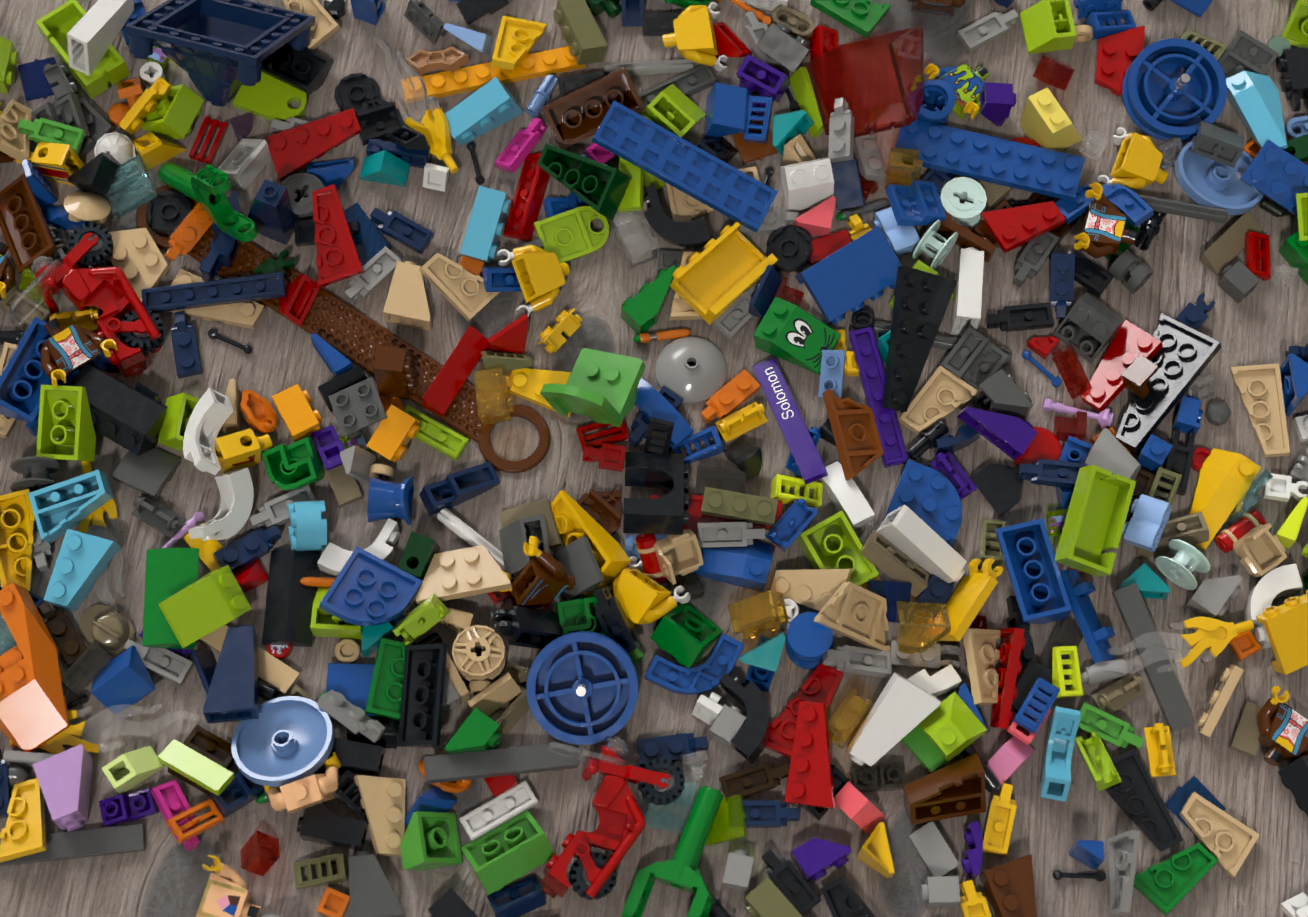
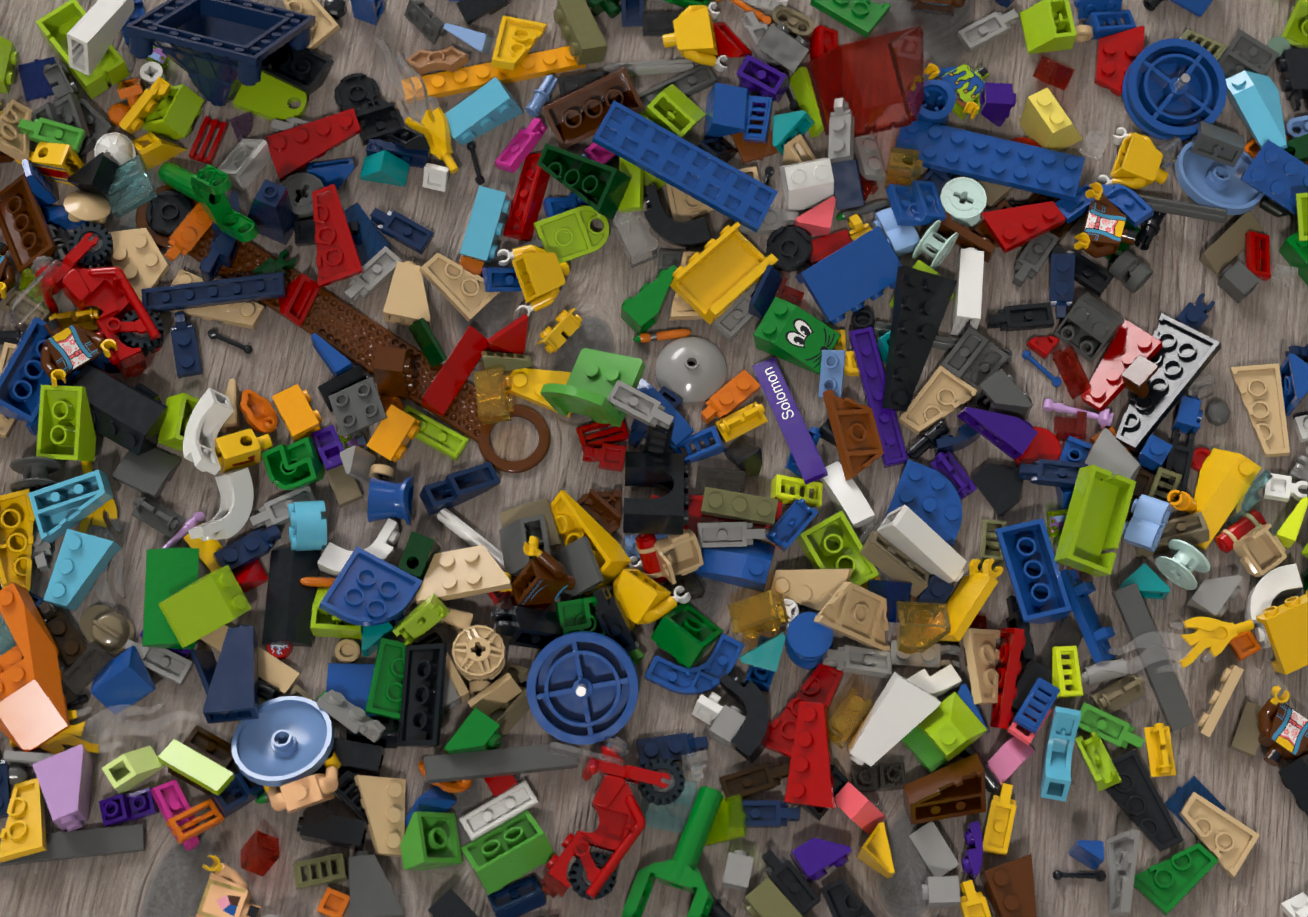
(427, 342): none -> dark green slope
(639, 405): none -> light grey hinge
(1181, 501): none -> light orange pin

